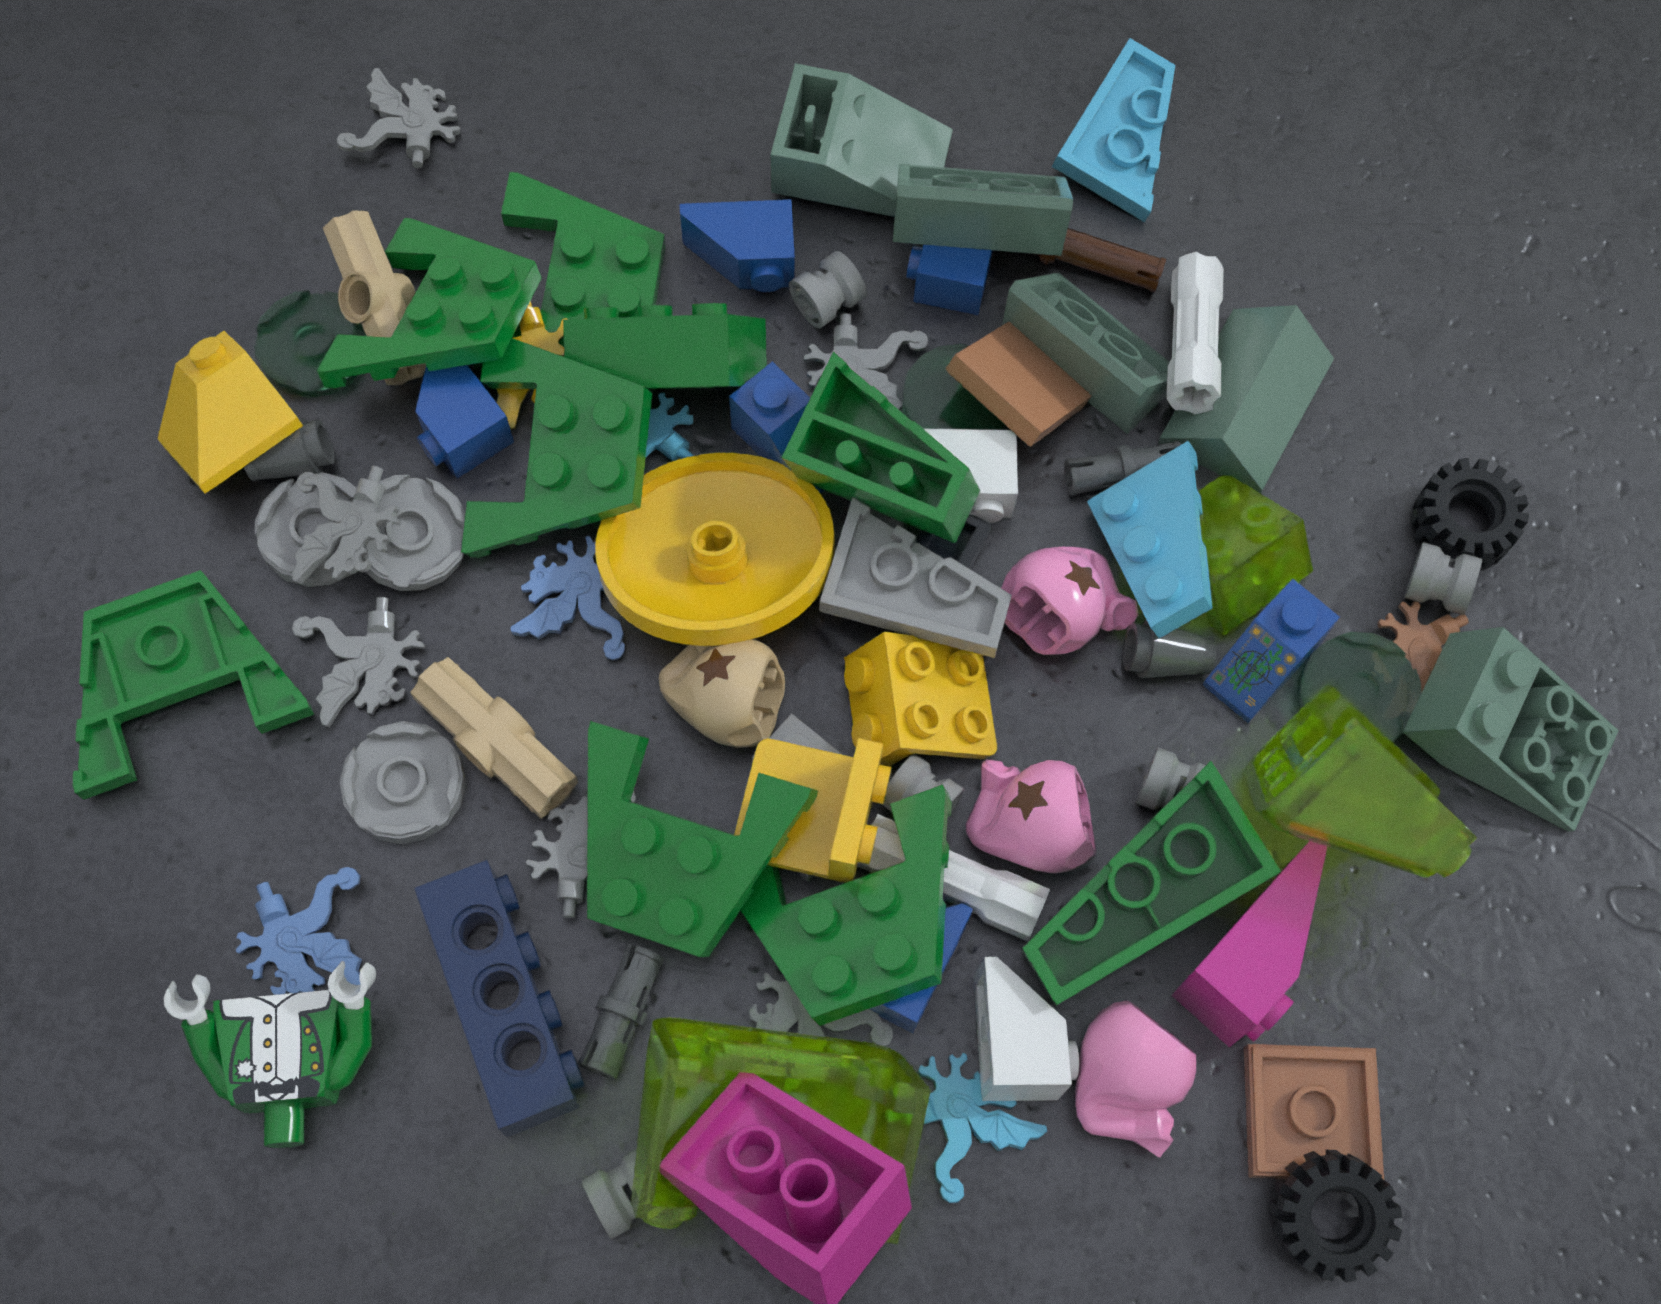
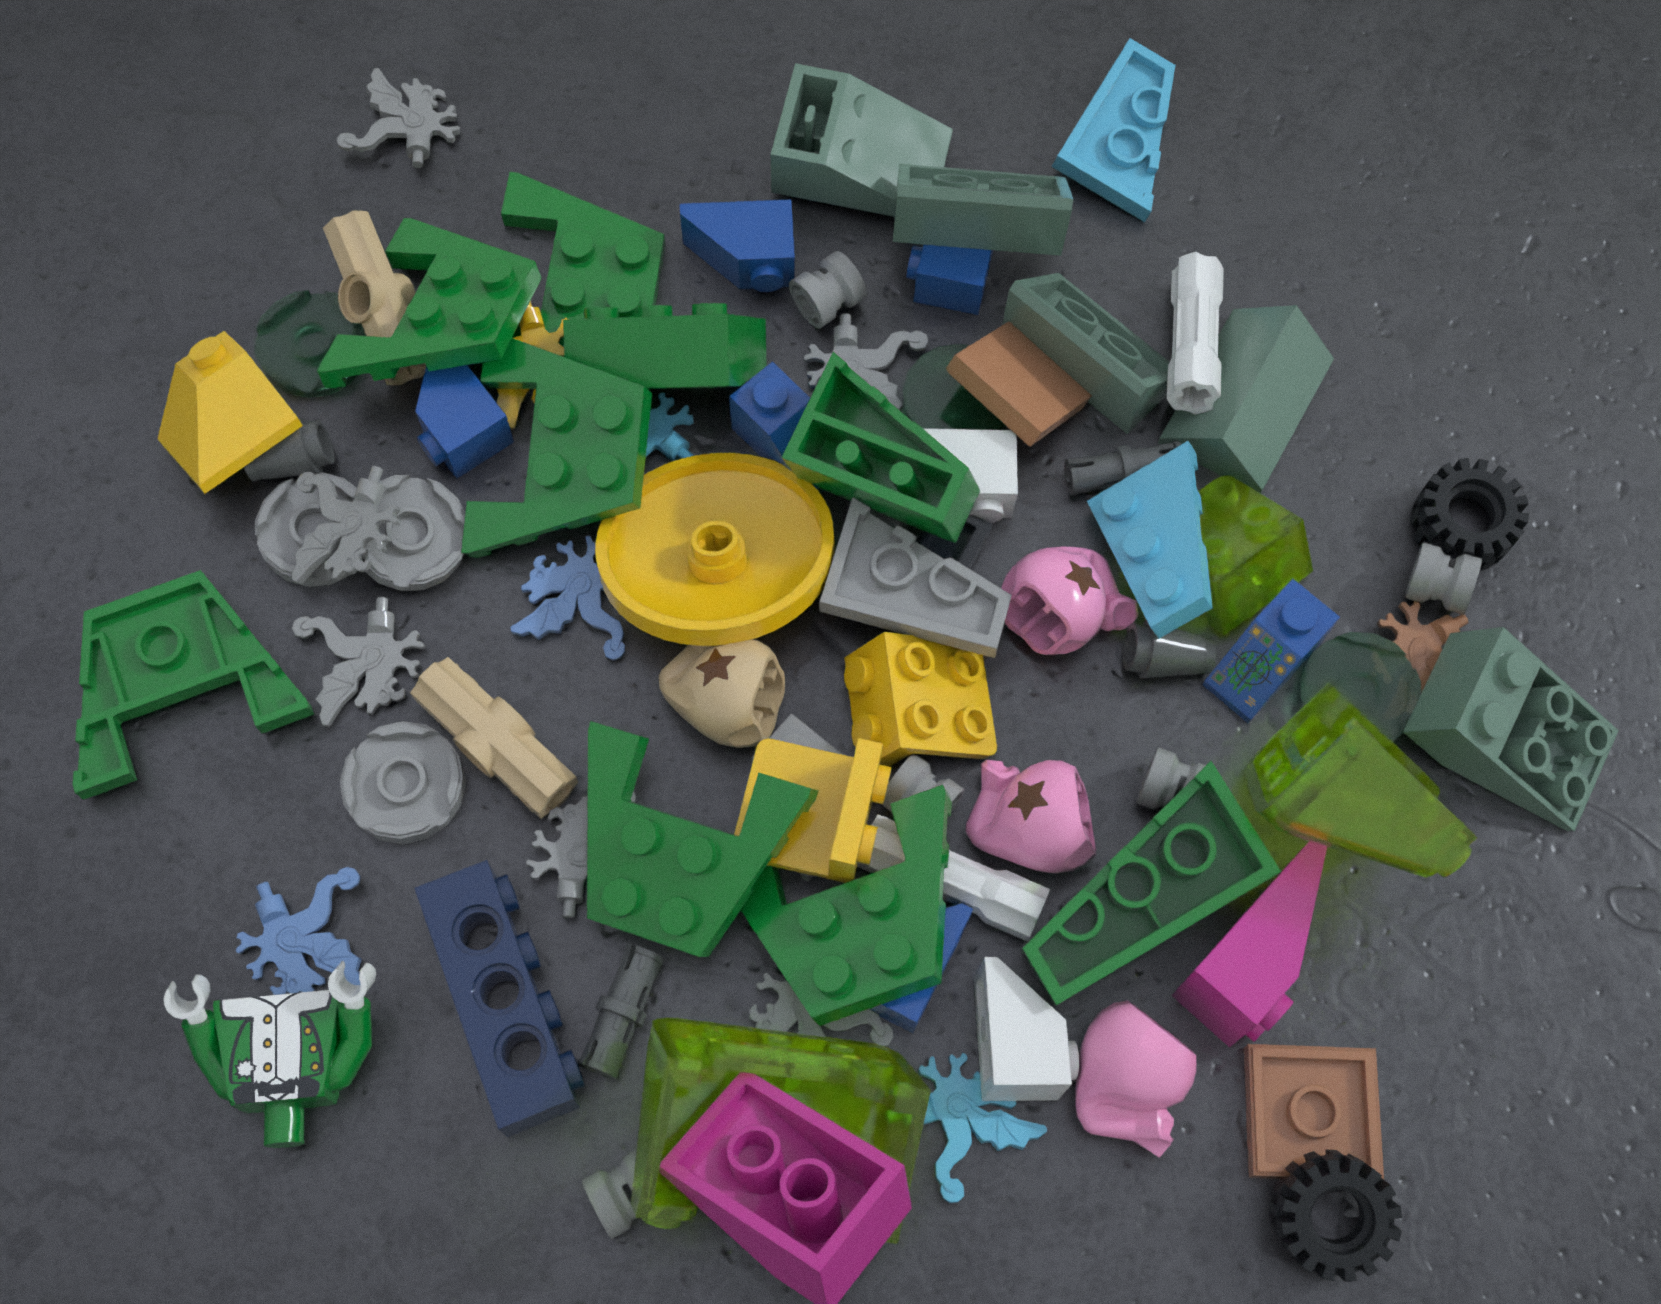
(1109, 259): reddish brown pin -> none

